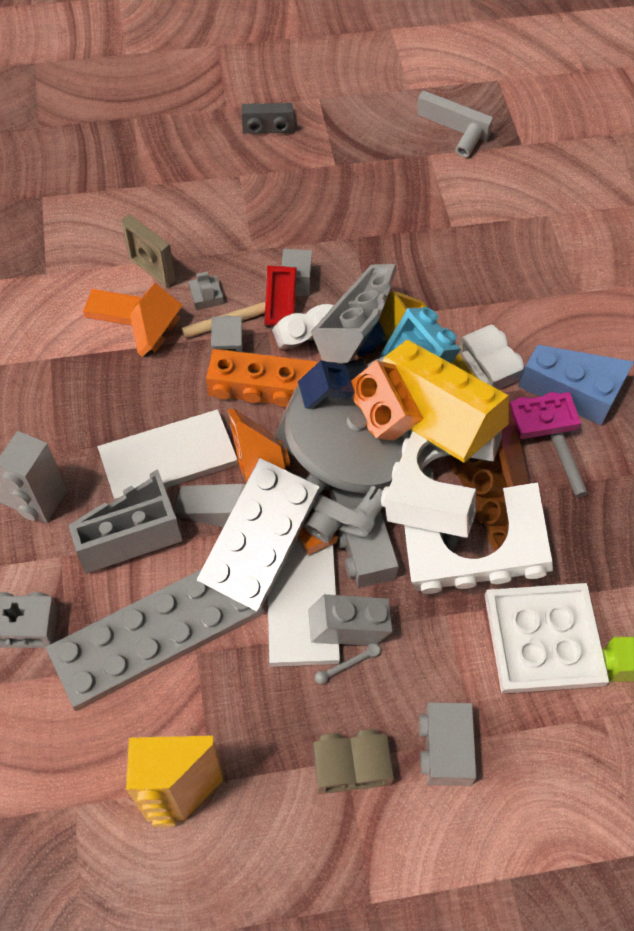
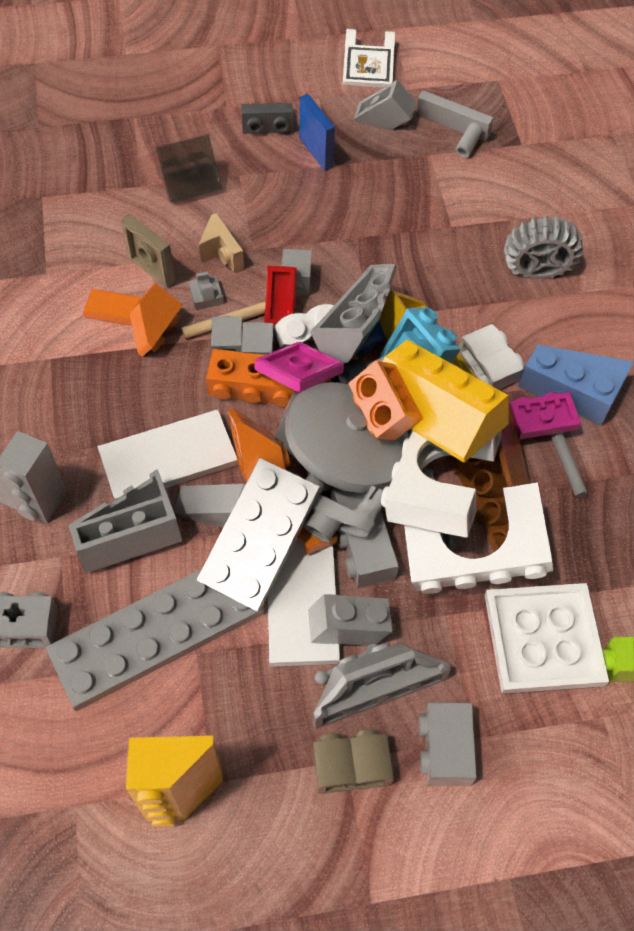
(188, 168): none -> clear smoke bracket
(220, 242): none -> tan slope
(258, 338): none -> light grey brick
(299, 366): none -> dark pink tile
(316, 132): none -> blue tile
(323, 381): dark blue panel -> none
(368, 64): none -> white flag
(375, 680): none -> light grey wedge
(386, 107): none -> light grey slope
(543, 248): none -> light grey gear

